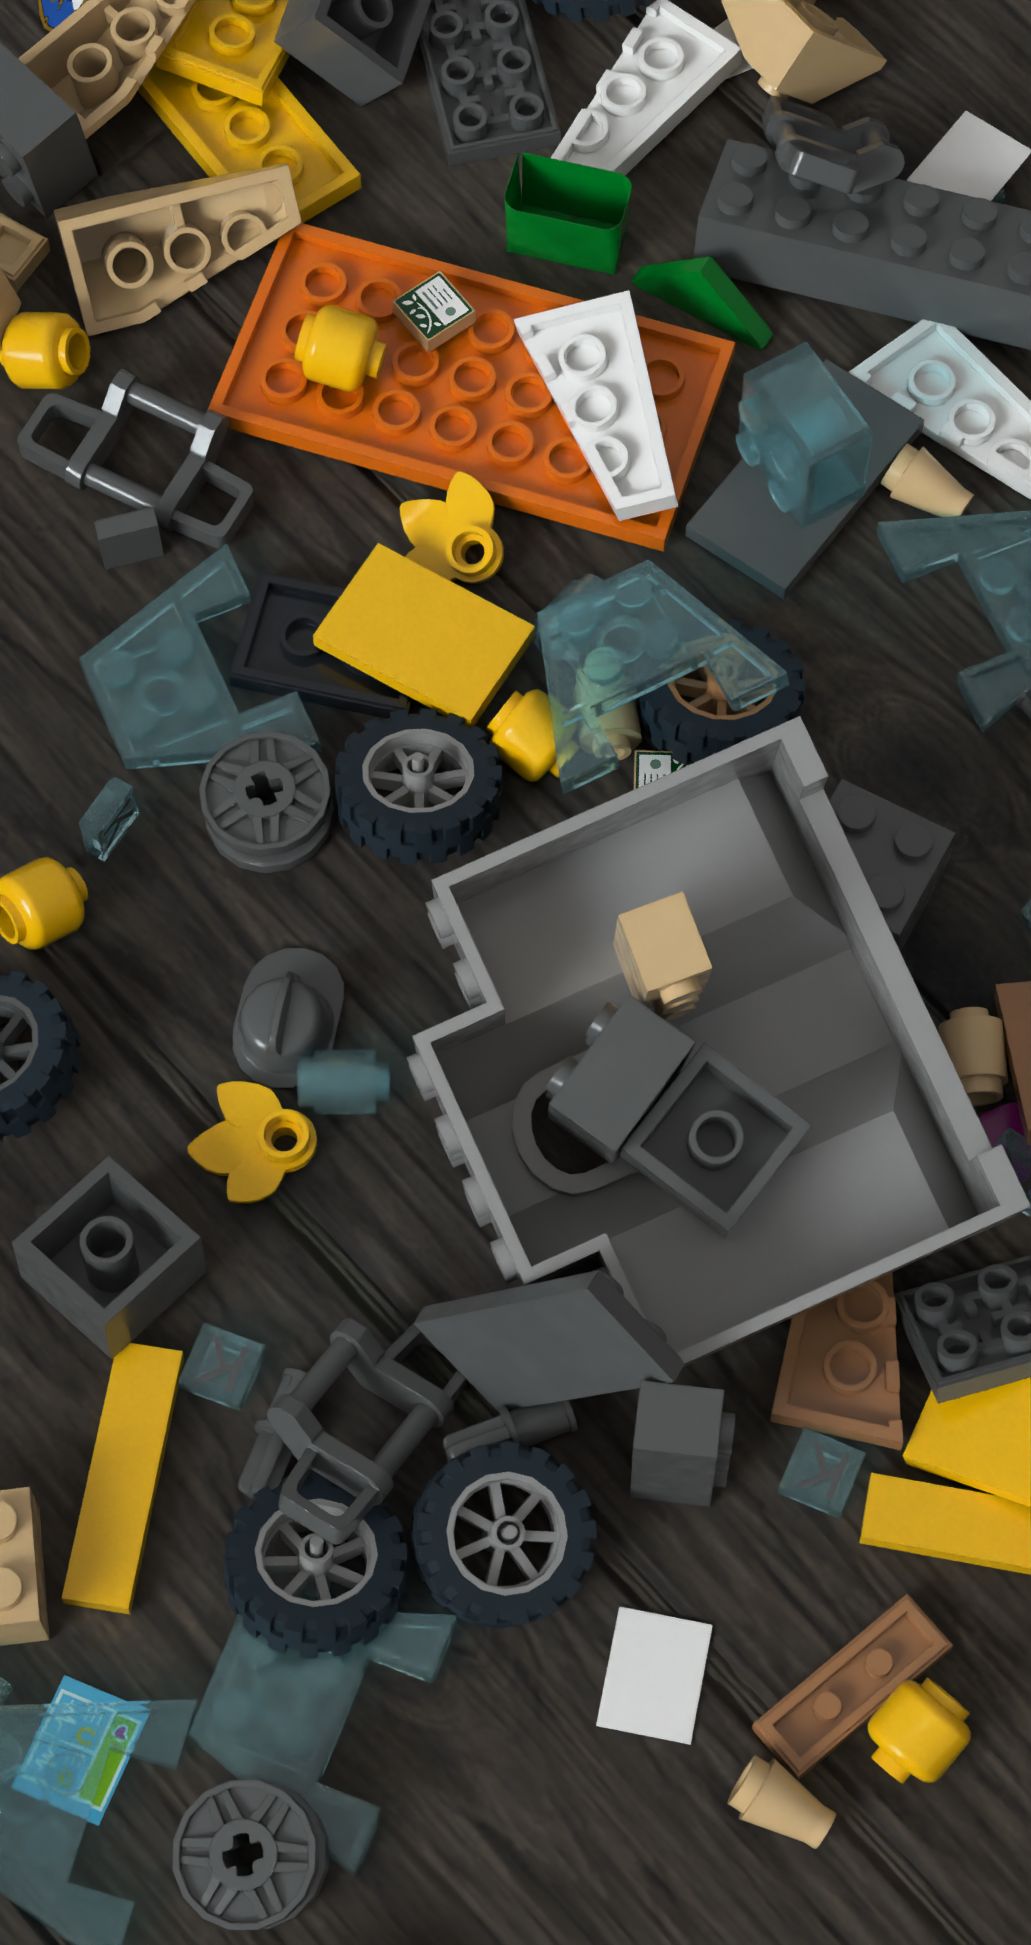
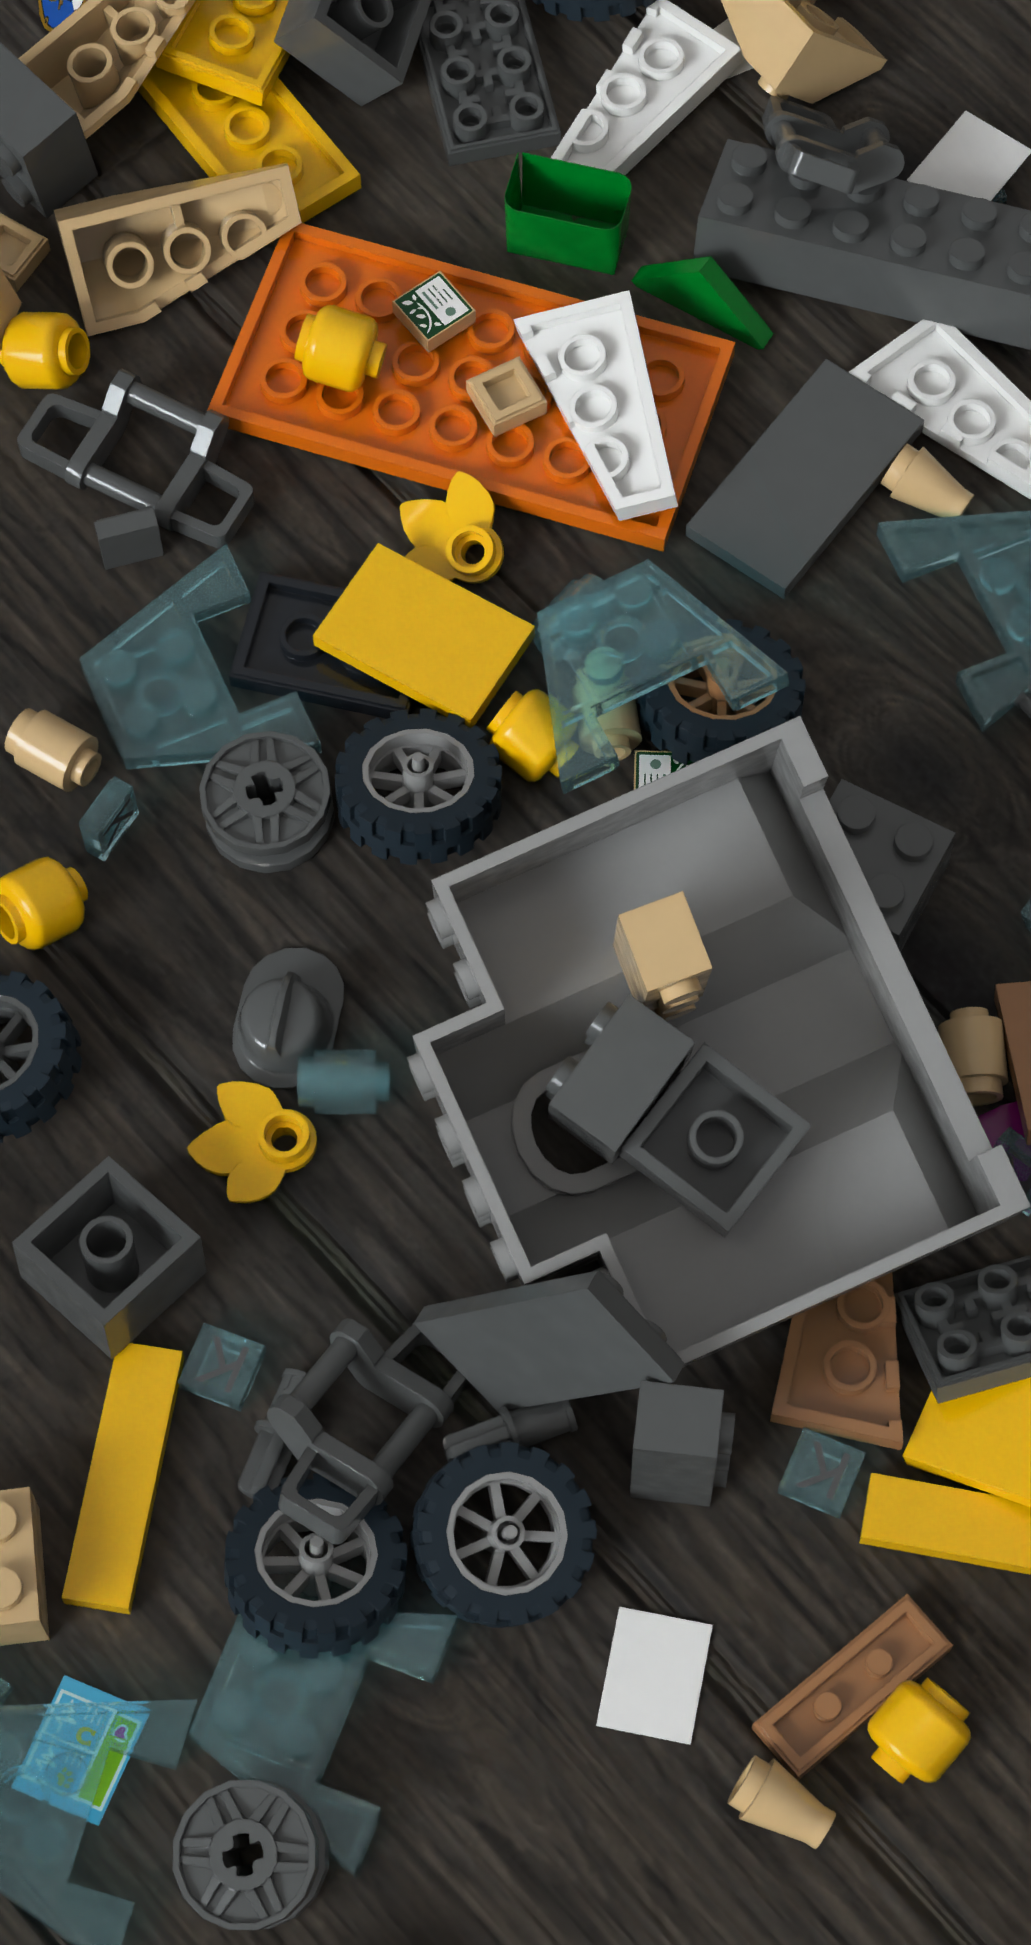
(53, 749): none -> tan brick
(506, 396): none -> tan tile
(803, 435): clear light blue brick -> none

